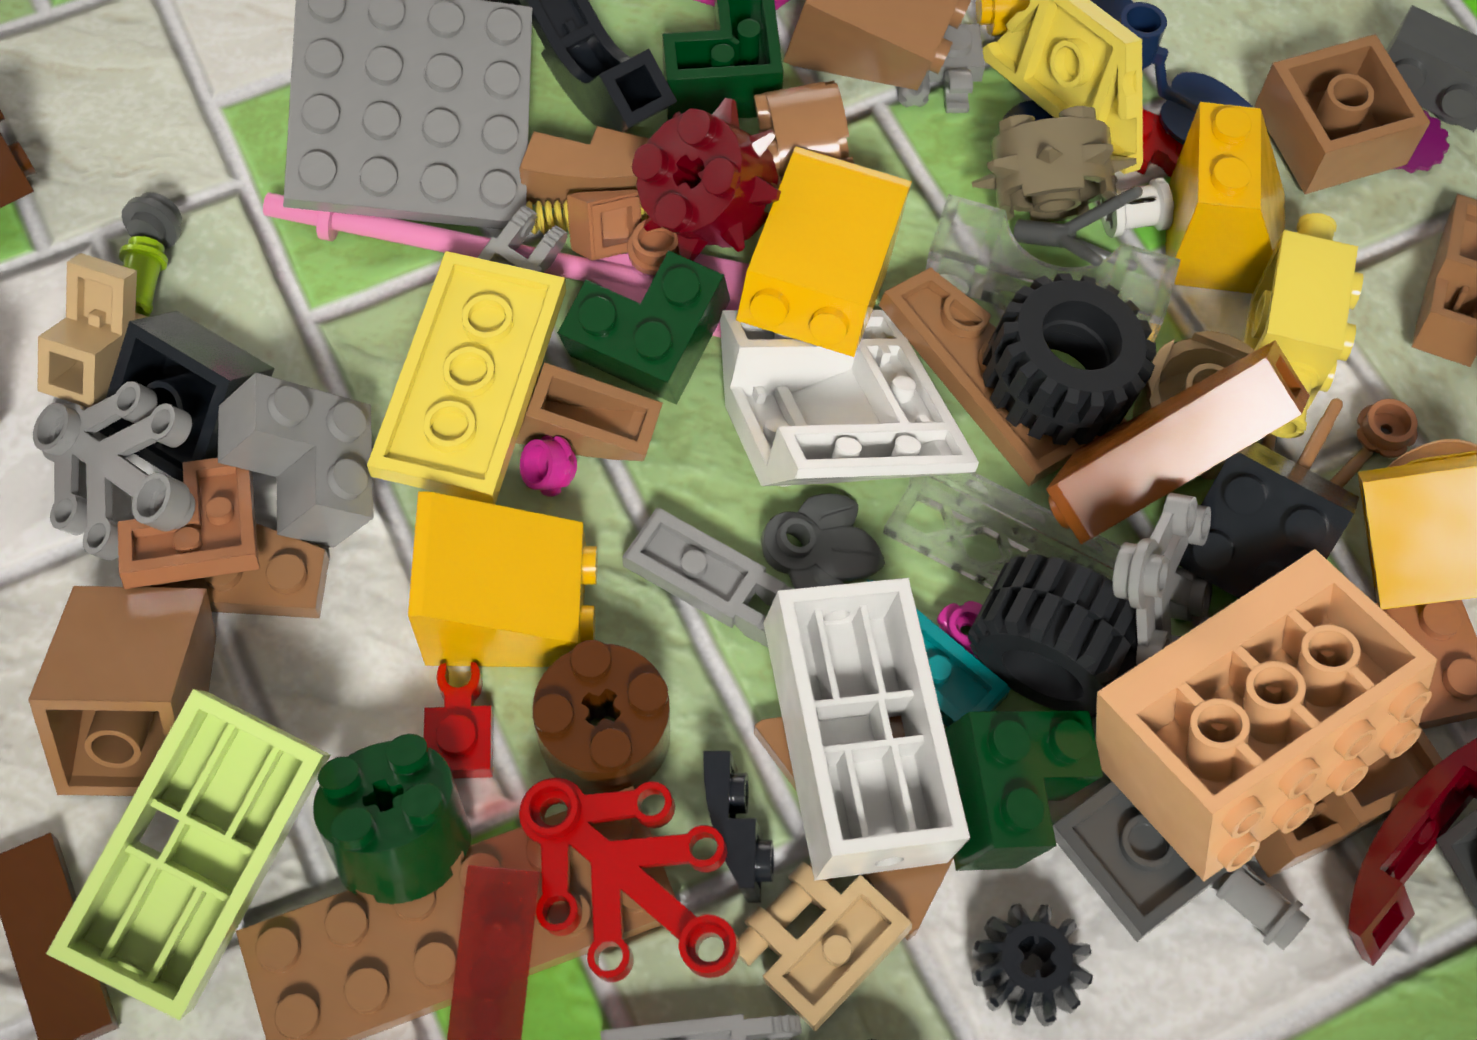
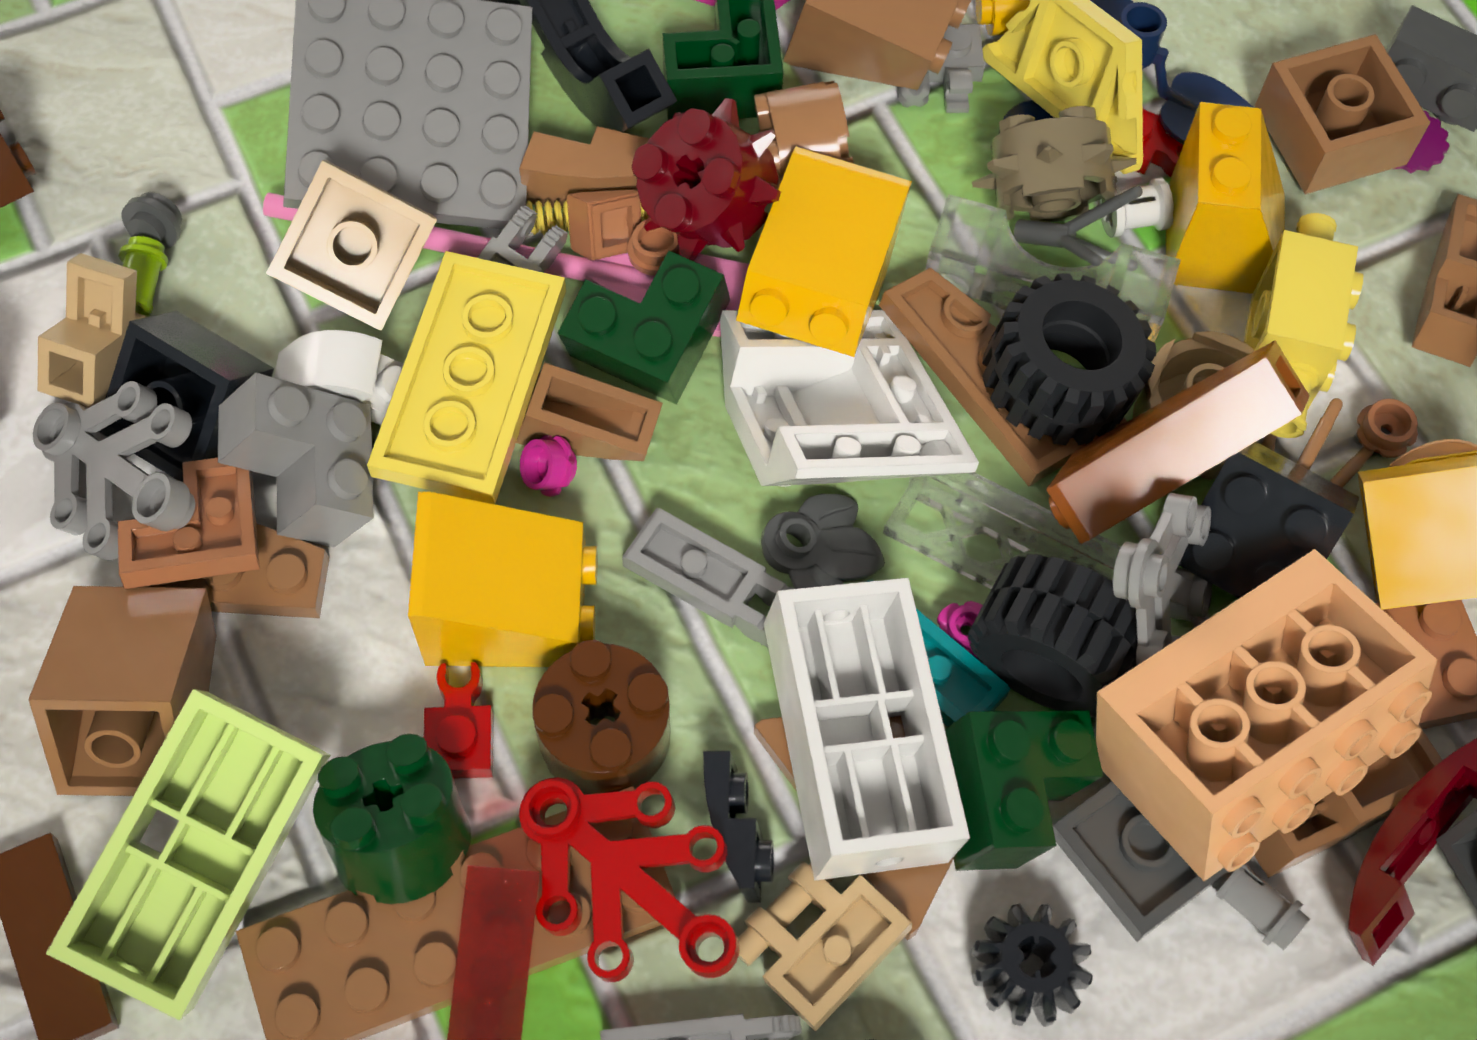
(342, 365): none -> white brick
(351, 245): none -> tan brick

